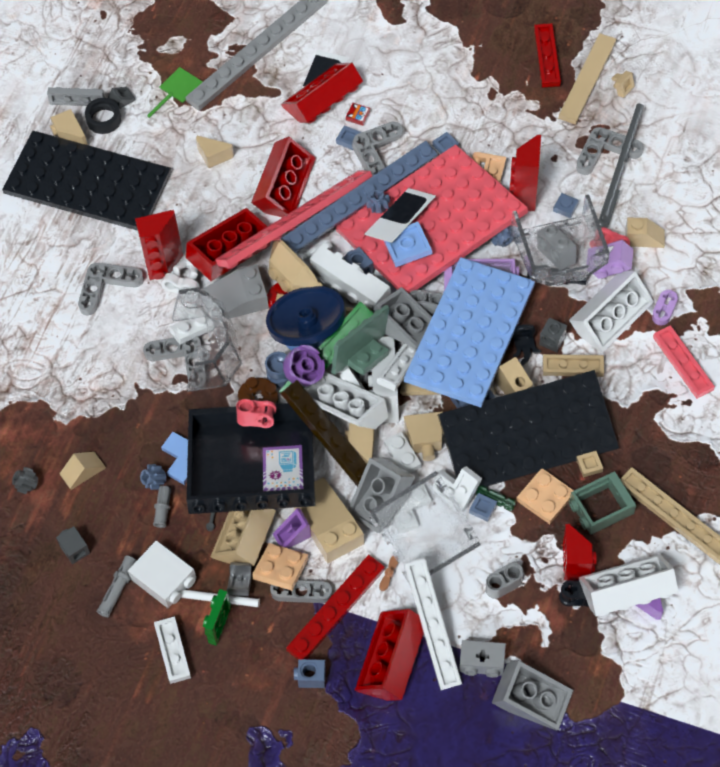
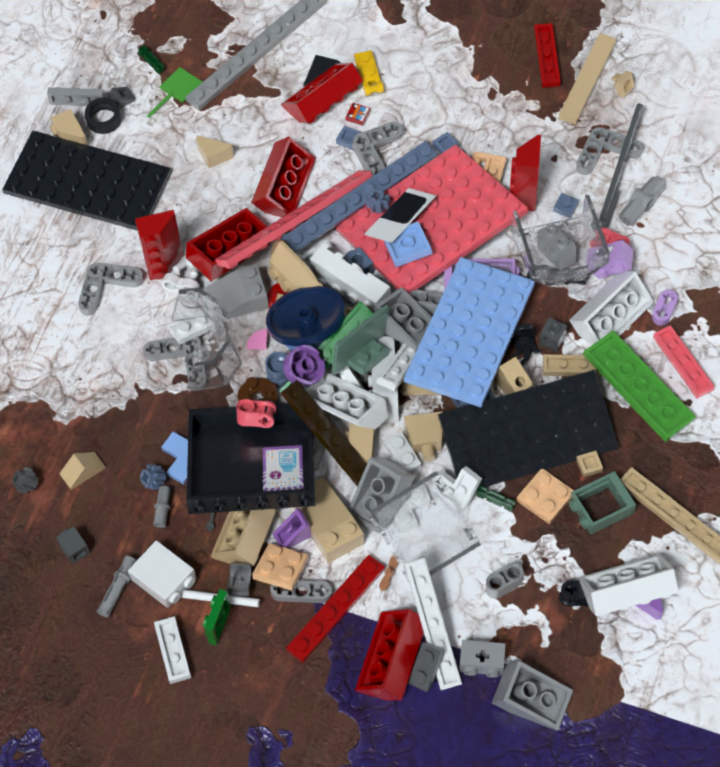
(151, 59): none -> dark green axle
(258, 340): none -> bright pink tile
(316, 680): sand blue brick -> none
(368, 72): none -> yellow plate
(426, 666): none -> dark grey plate
(483, 507): sand blue plate -> none
(503, 238): sand blue gear -> none
(577, 554): red slope -> none
(639, 386): none -> bright green plate
(641, 200): none -> light grey piece
(644, 233): tan slope -> none

